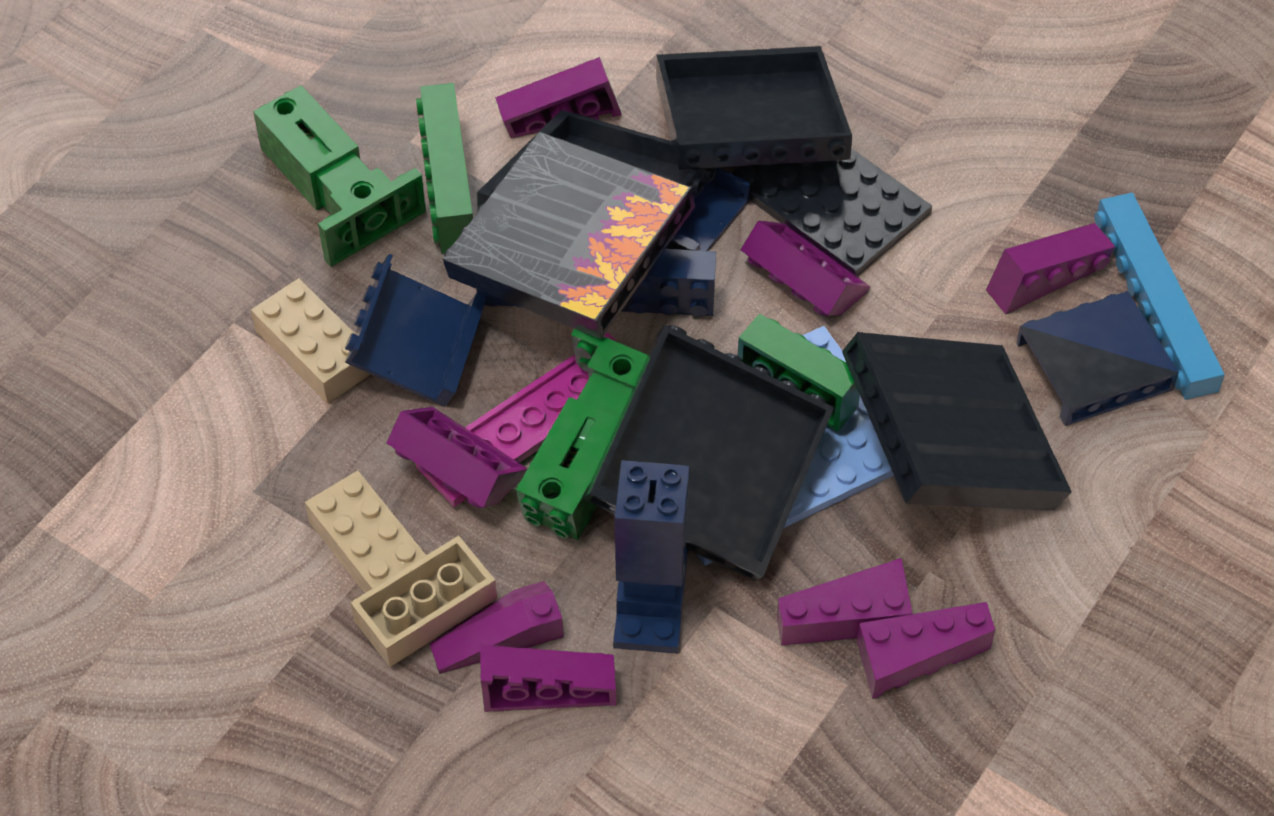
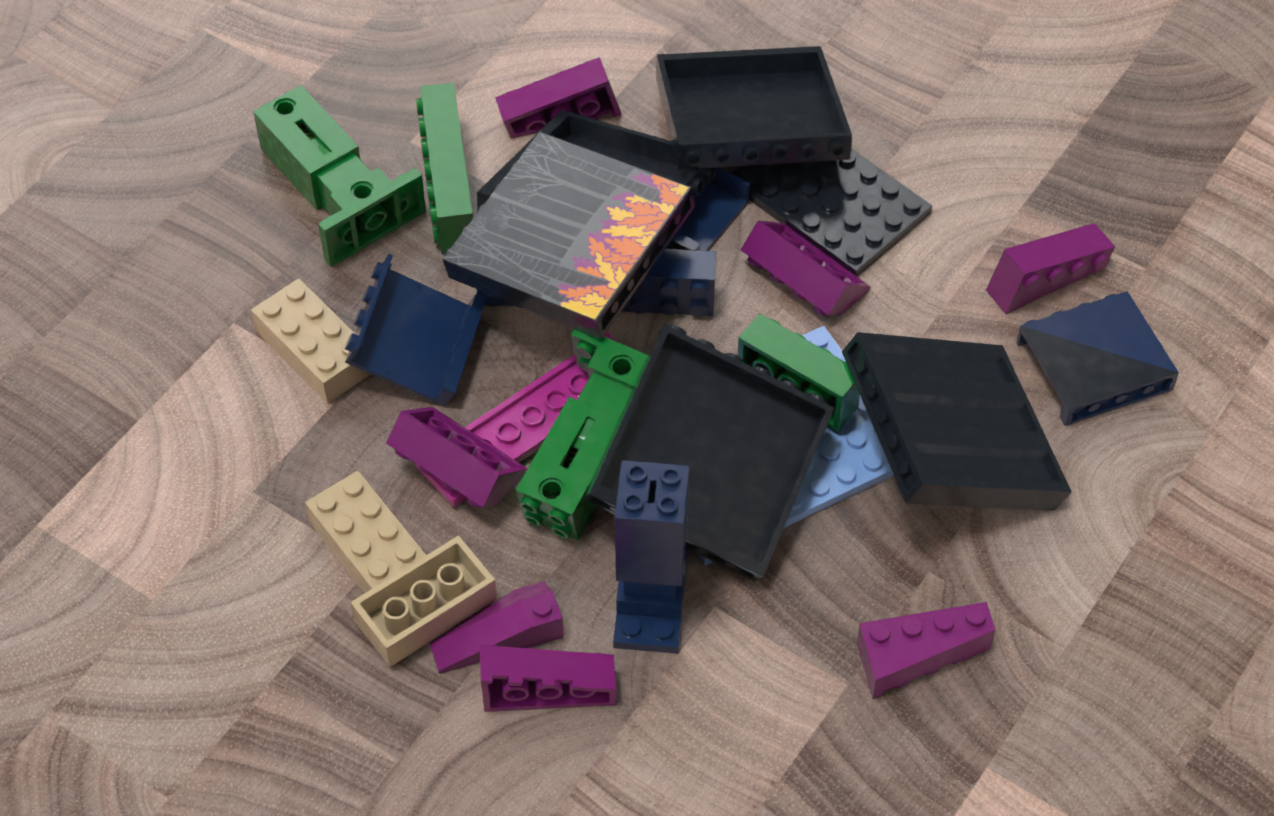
(839, 606): magenta wedge -> none
(1159, 295): dark azure brick -> none

